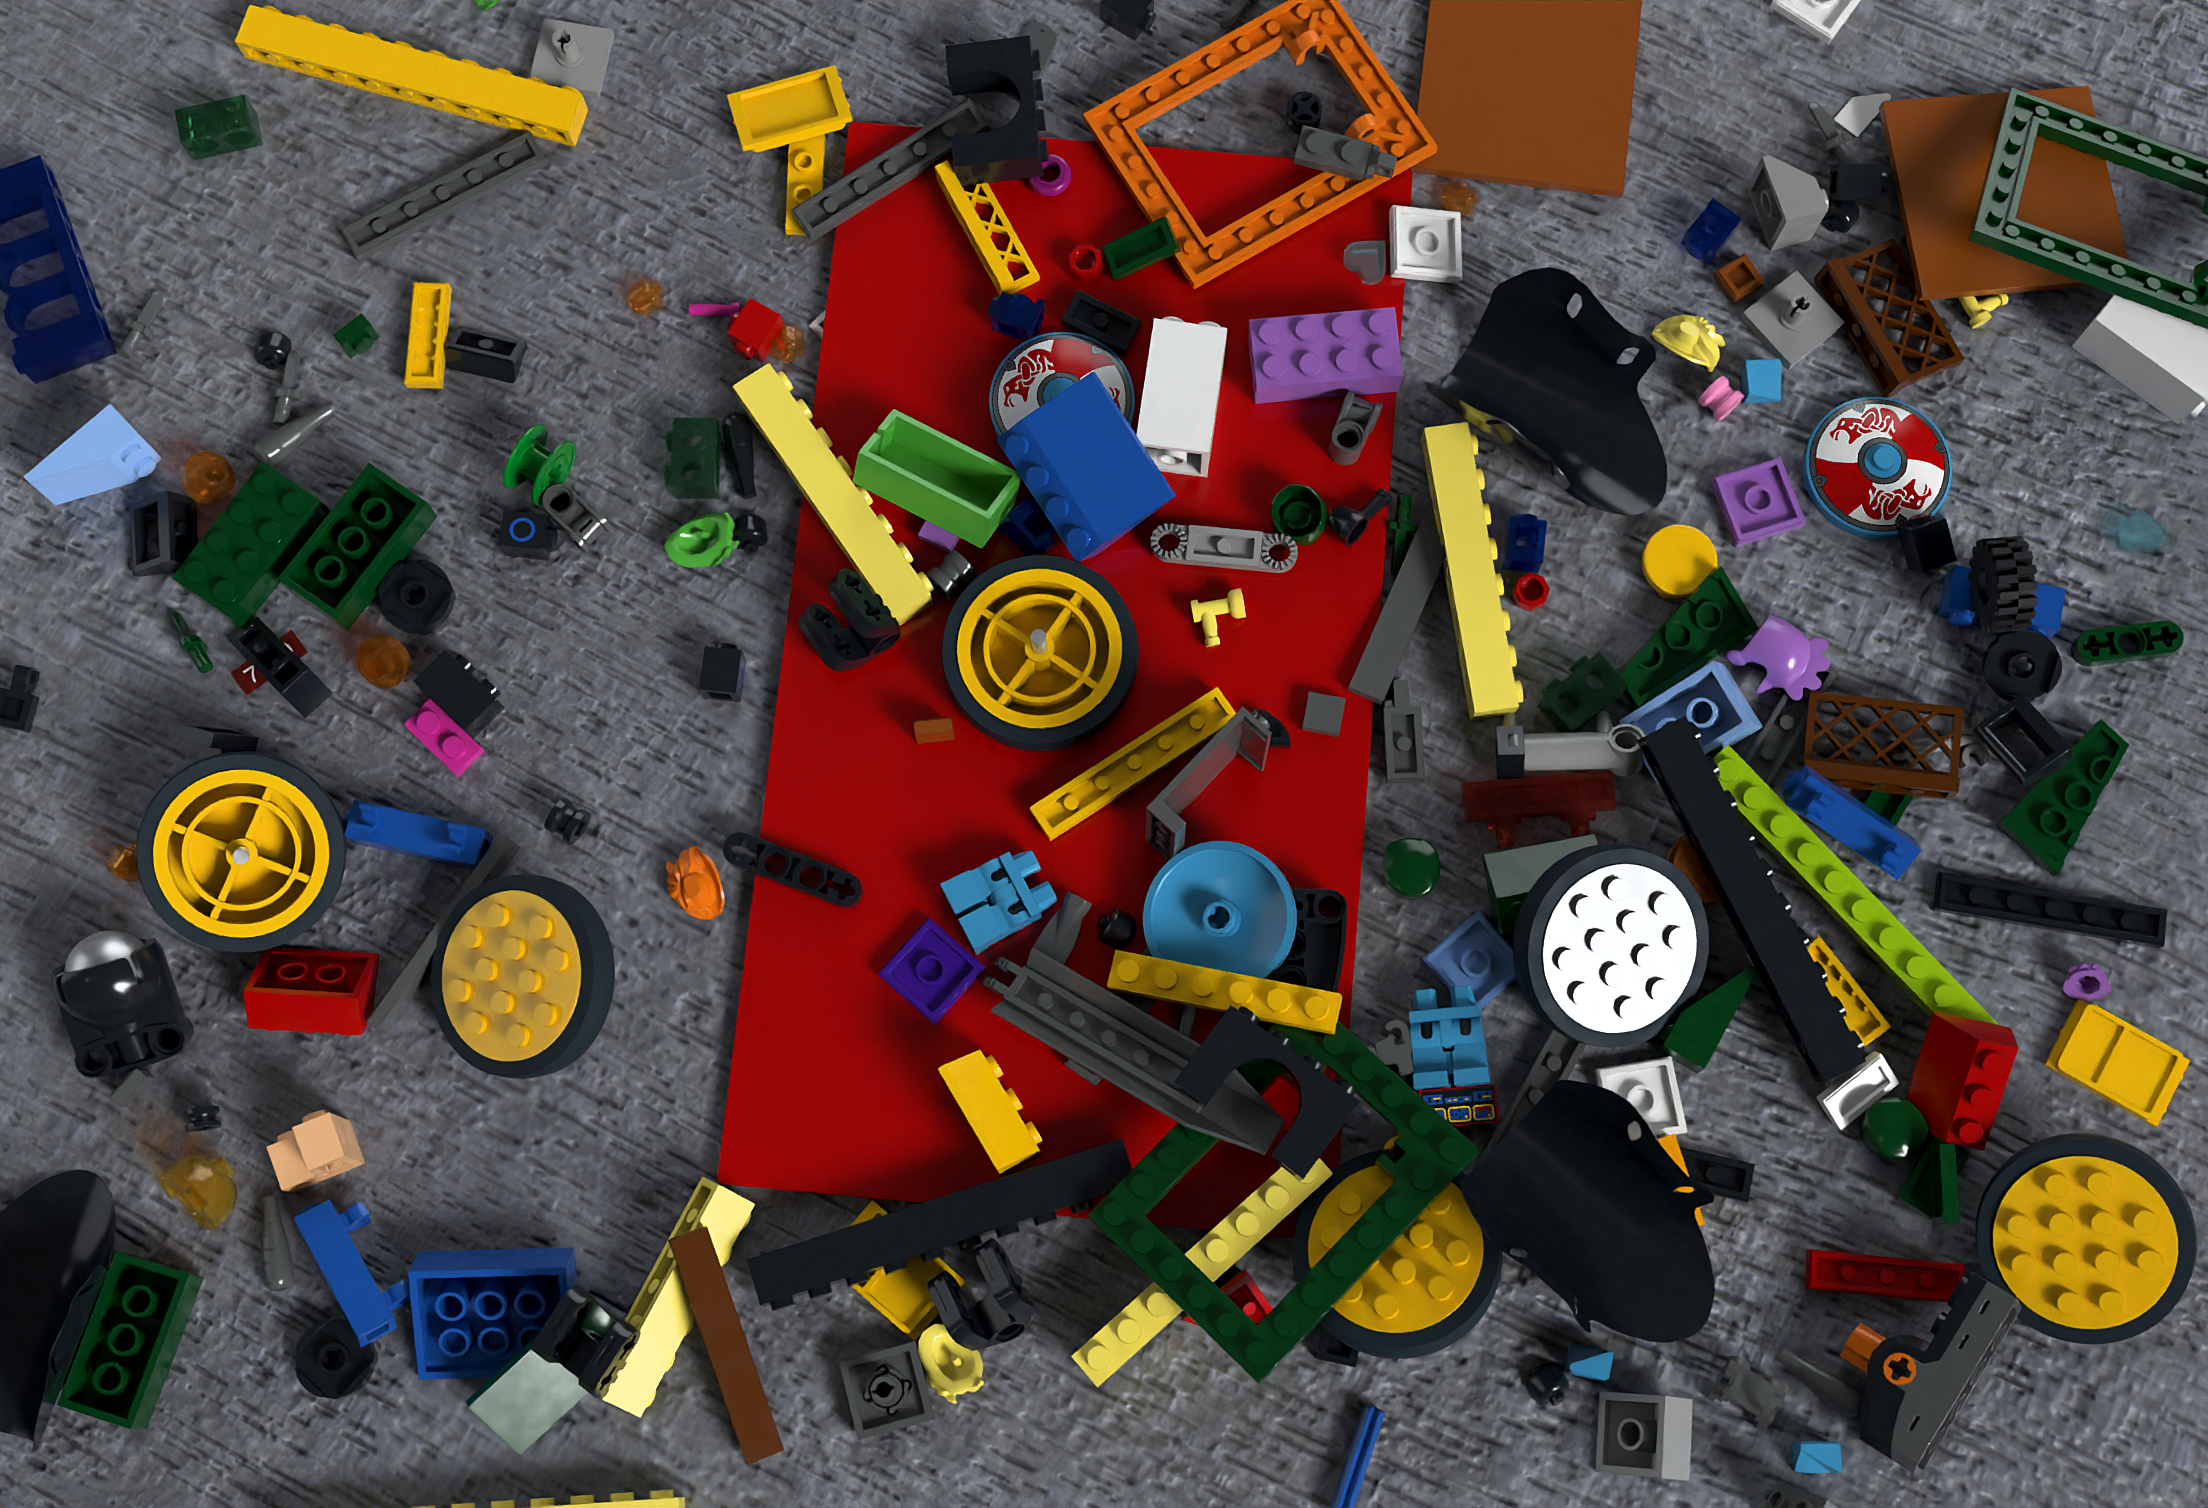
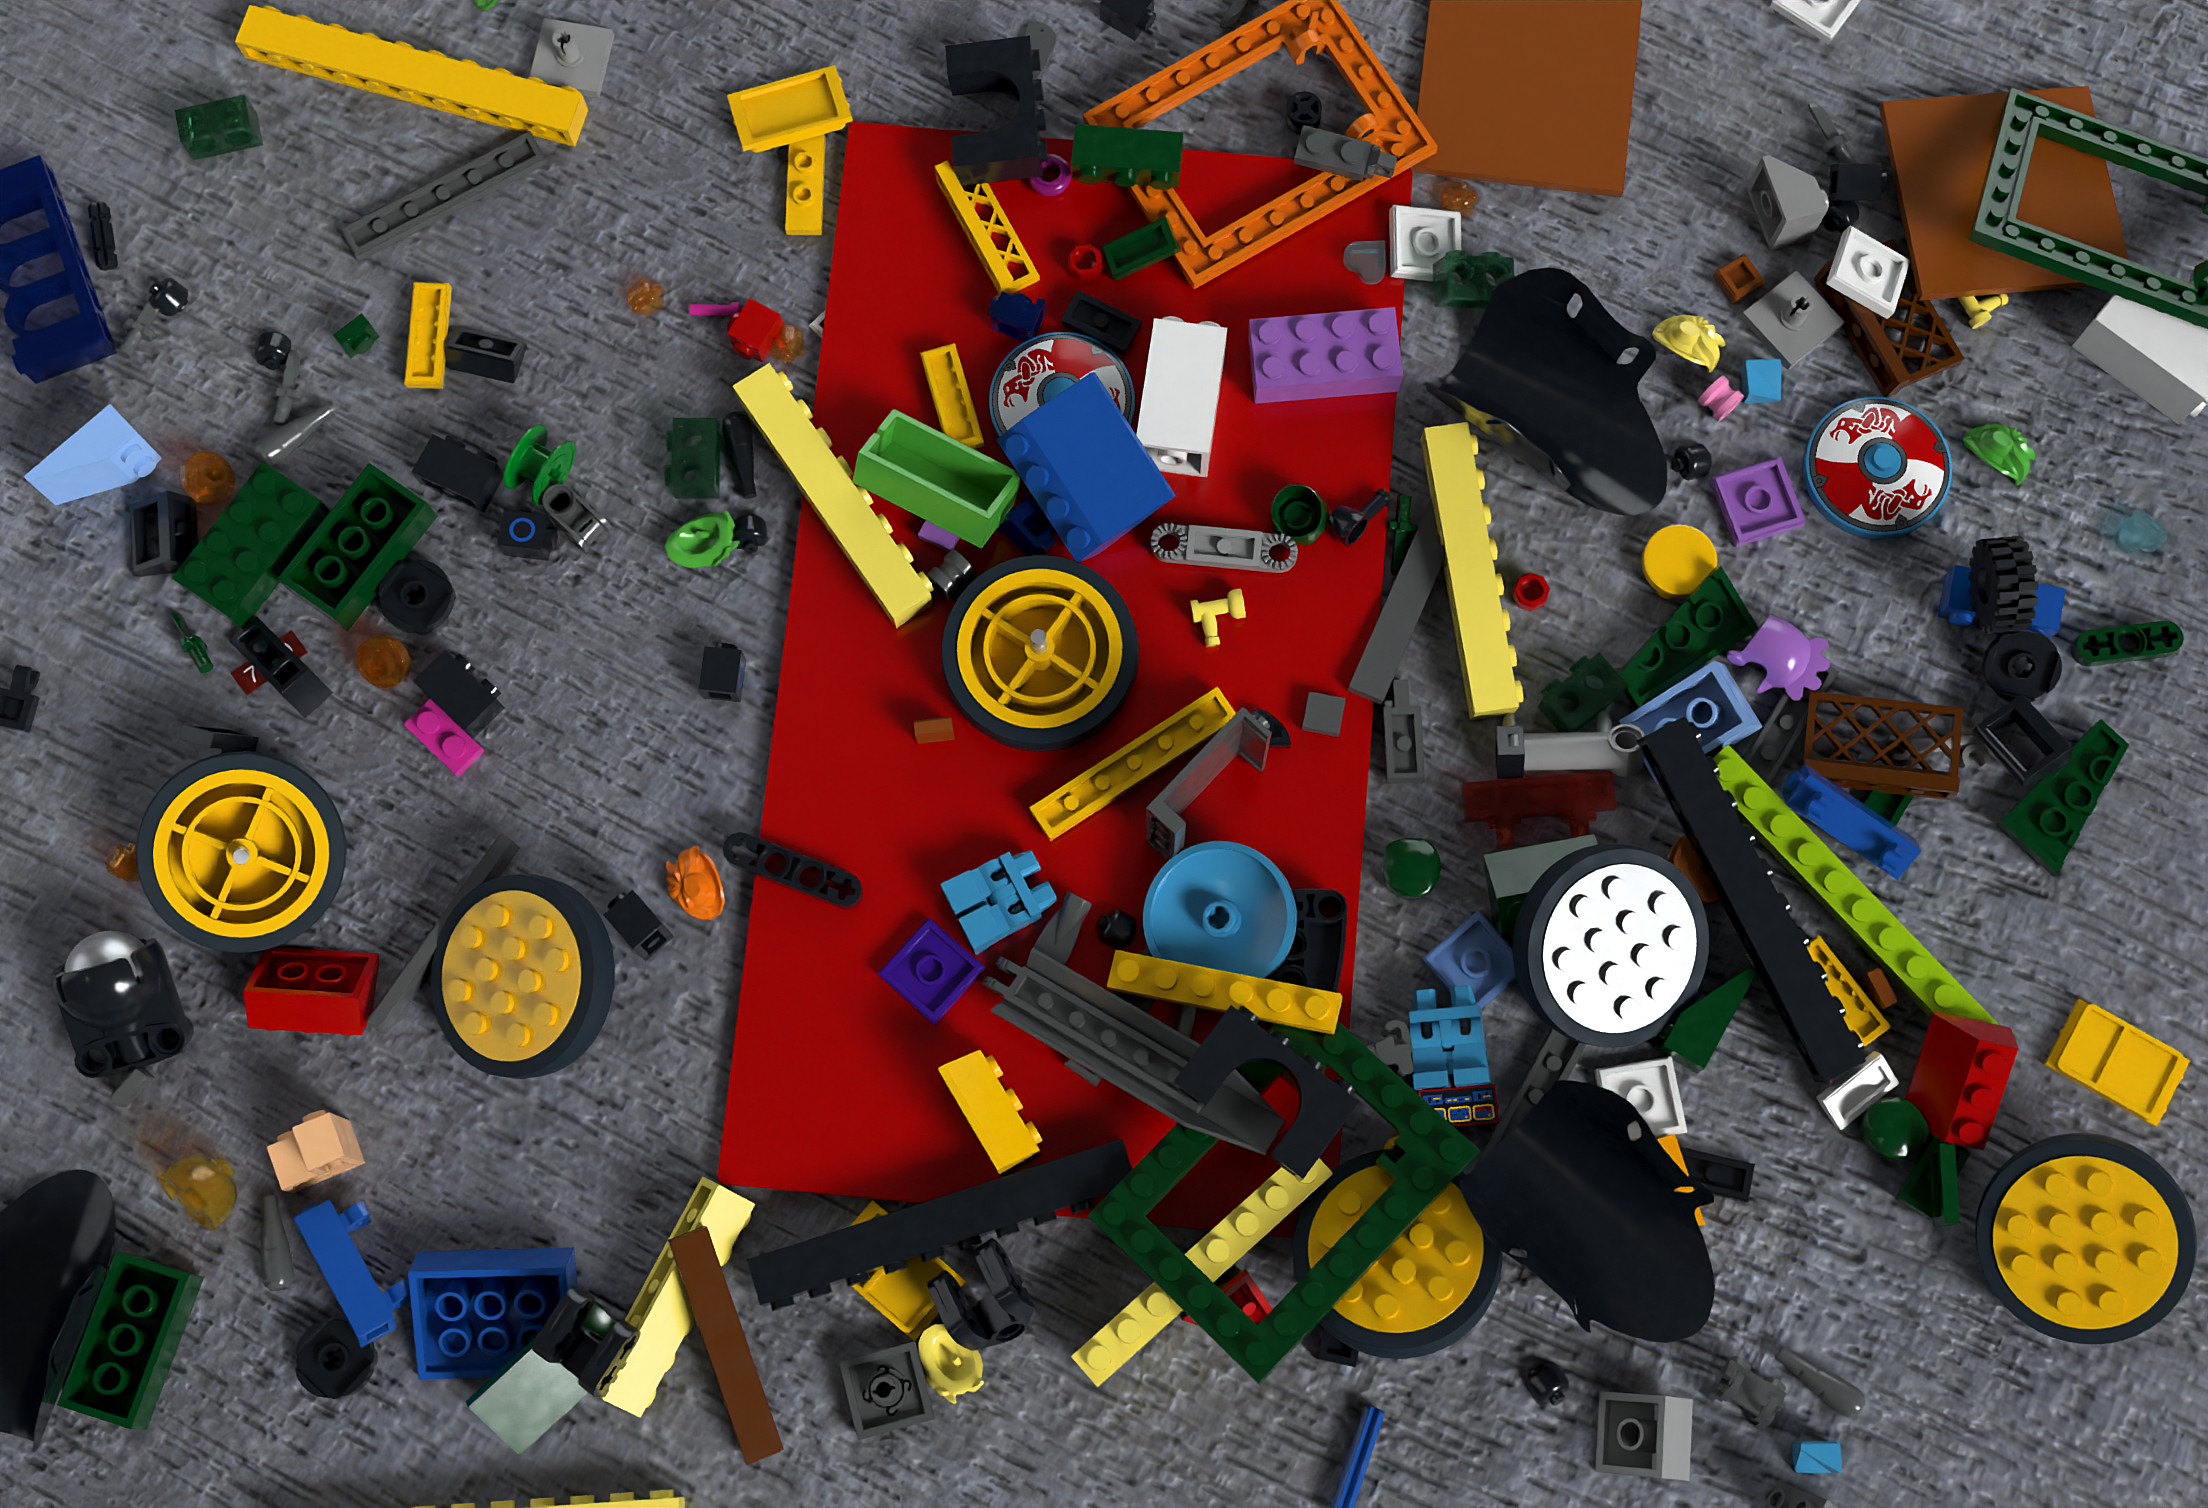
(102, 236): none -> black axle
(168, 297): none -> black piece
(202, 1119): black bush -> none
(416, 835): blue brick -> none
(458, 472): none -> black brick
(567, 821): black wheel -> none
(637, 924): none -> black brick
(870, 628): black piece -> none
(887, 171): dark grey tile -> none
(951, 395): none -> yellow plate
(1127, 156): none -> dark green brick
(1354, 423): dark grey piece -> none
(1475, 288): none -> clear green brick
(1524, 558): clear blue brick -> none
(1588, 1362): dark azure slope -> none
(1692, 461): none -> black piece
(1721, 226): clear blue brick -> none
(1860, 112): white sticker -> none
(1868, 272): none -> white tile
(1878, 989): none -> dark orange tile
(1881, 1275): red tile -> none
(1913, 1414): piece -> none
(1926, 542): black brick -> none
(2001, 449): none -> bright green hat
(2050, 910): black tile -> none
(2086, 982): medium lavender animal -> none

